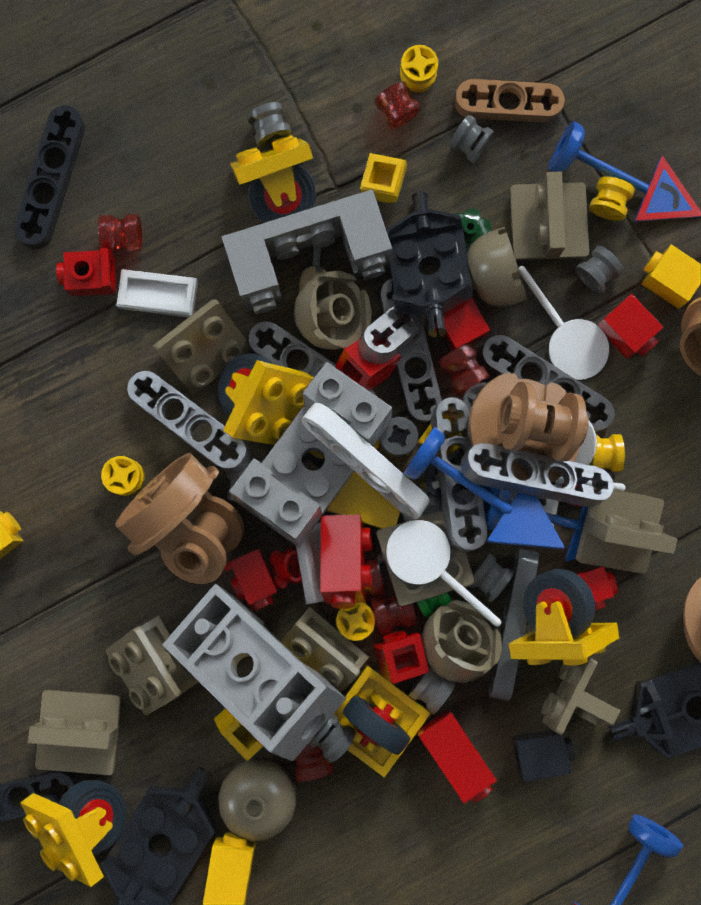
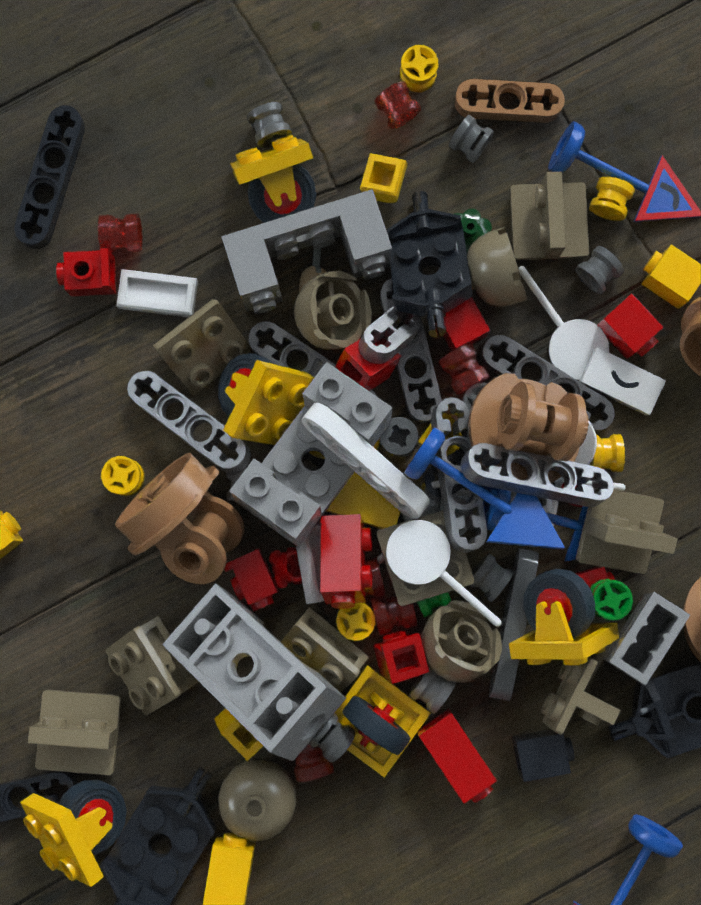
(617, 597): none -> green wheel
(622, 381): none -> white tile
(646, 637): none -> light grey brick

